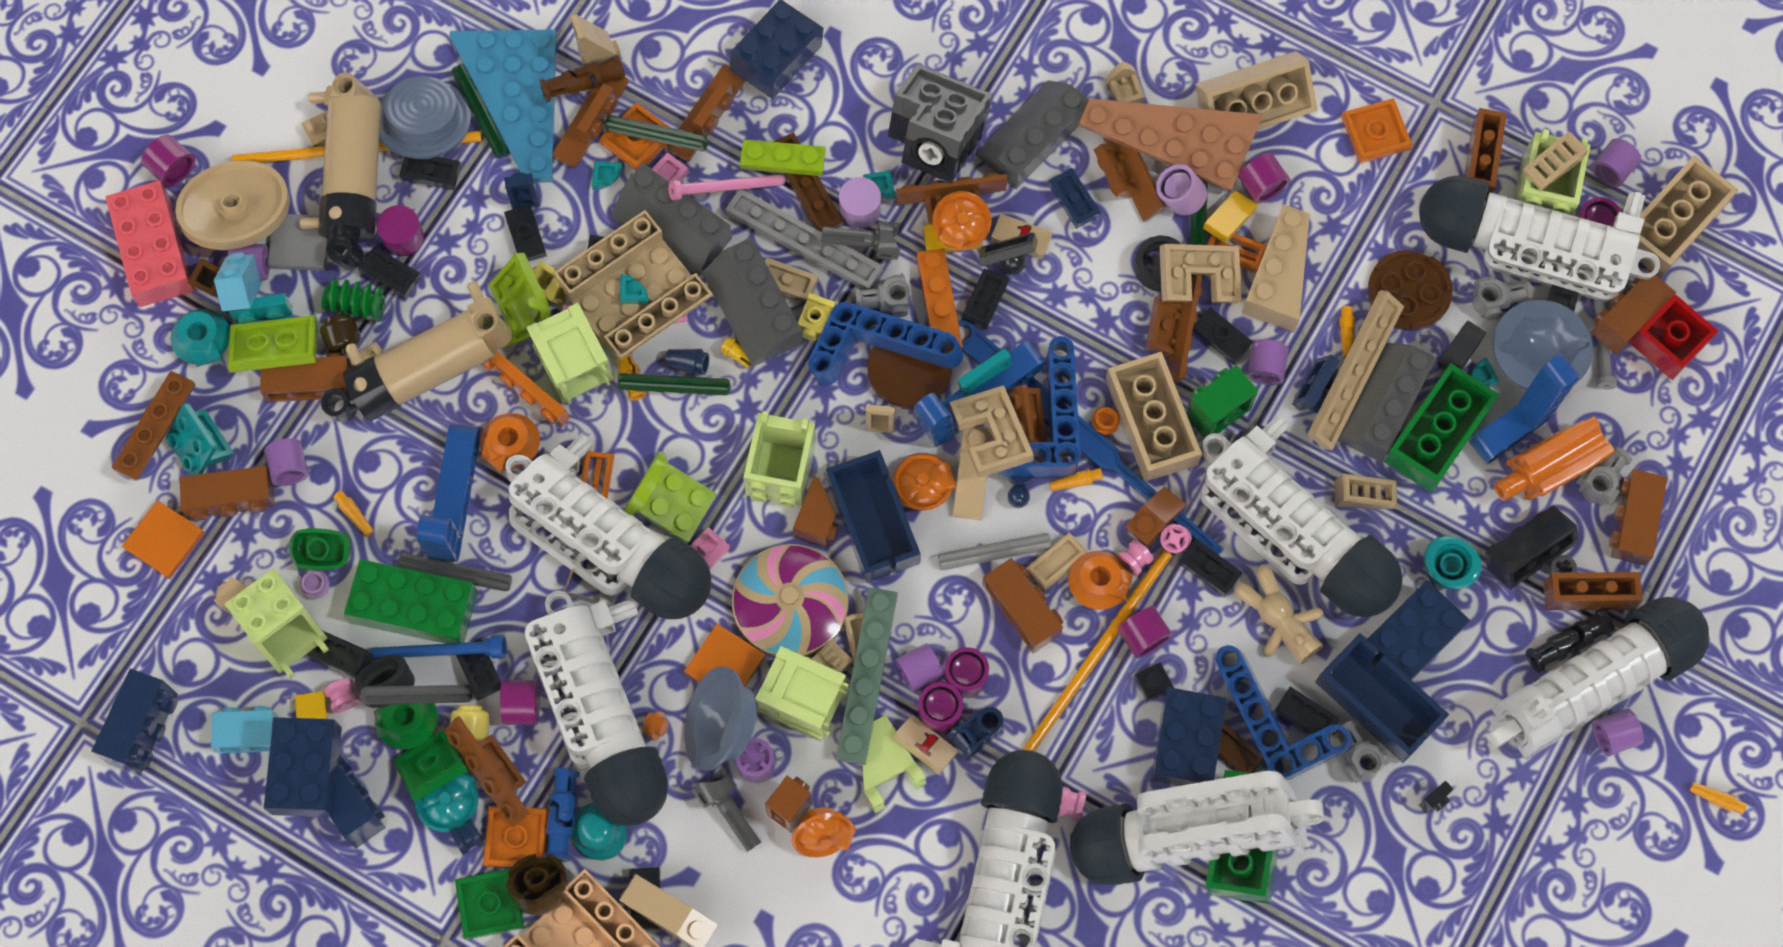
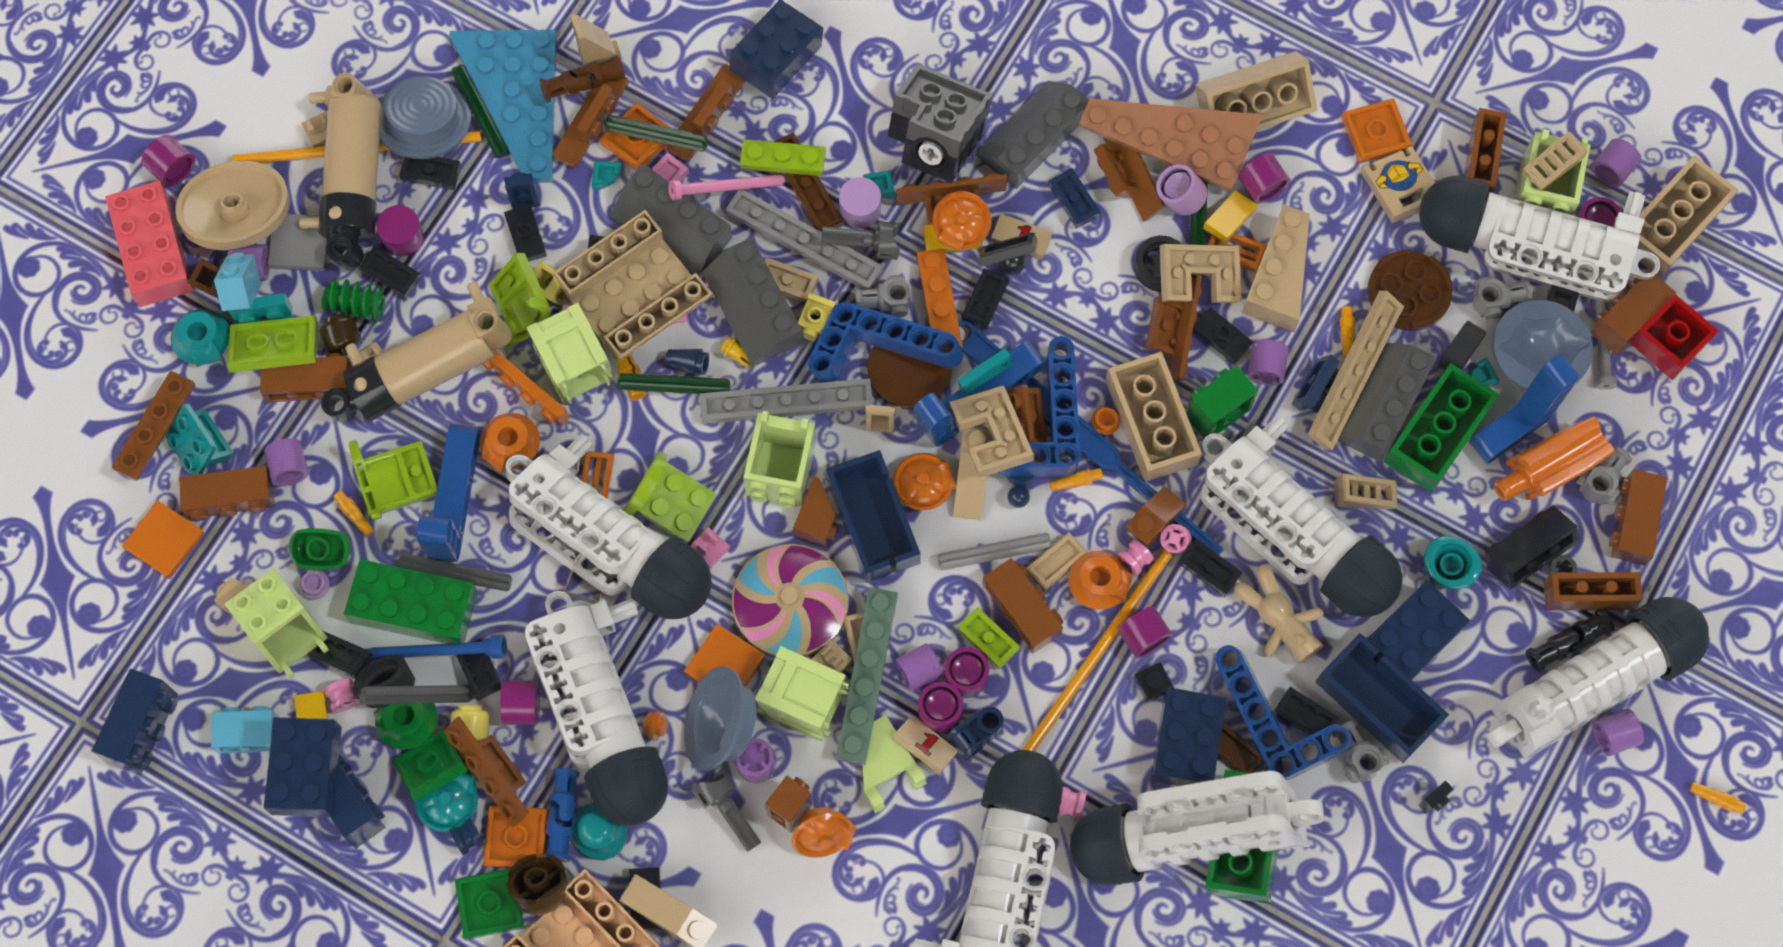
(393, 477): none -> lime piece
(632, 291): teal tile -> none
(786, 400): none -> light grey plate
(988, 638): none -> lime plate
(1125, 84): tan tile -> none
(1396, 179): none -> tan container

